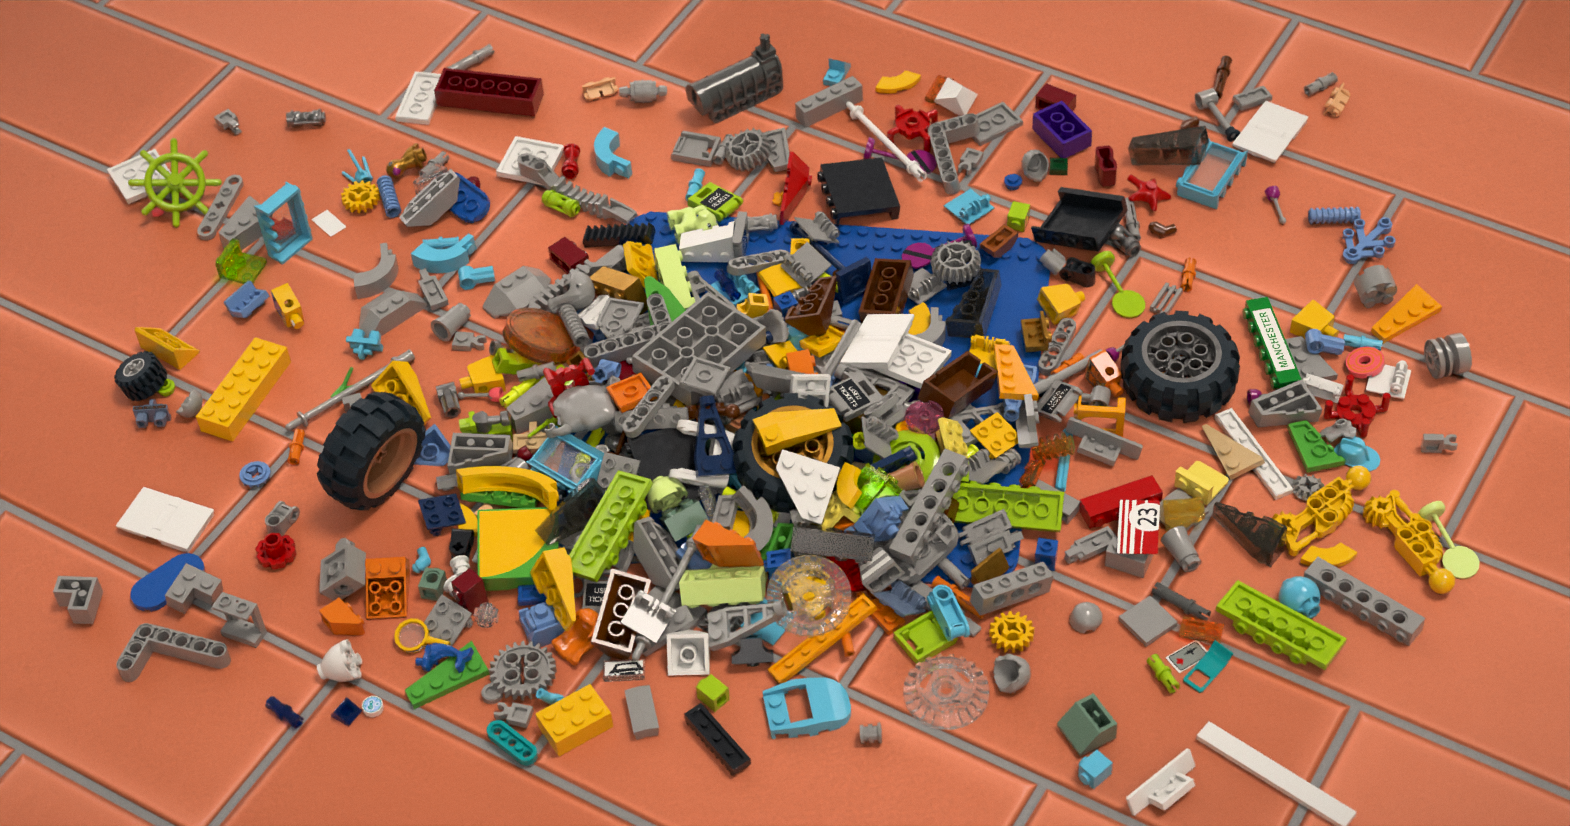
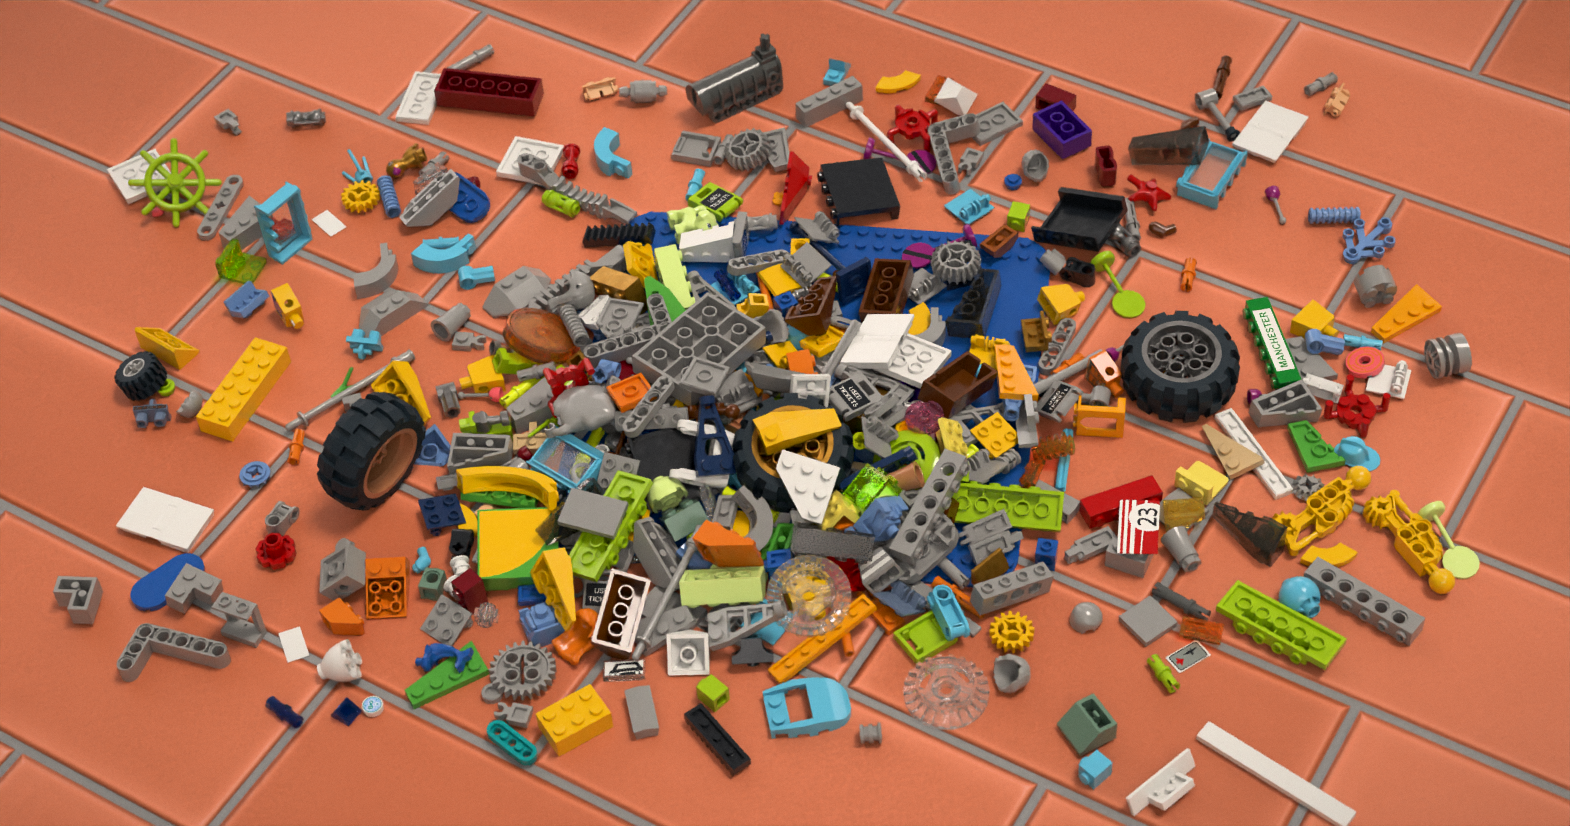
(293, 644): none -> white sticker
(414, 635): piece -> none
(432, 290): light grey hinge -> none
(548, 697): medium azure arm -> none
(567, 254): dark red brick -> none
(593, 513): none -> light grey tile
(648, 616): hinge -> none
(847, 485): yellow tile -> none
(1058, 166): dark green tile -> none
(1102, 444): light grey bracket -> none
(1178, 292): light grey tile -> none
(1210, 665): teal piece -> none
(1340, 428): light grey plate -> none
(1436, 442): light grey plate -> none

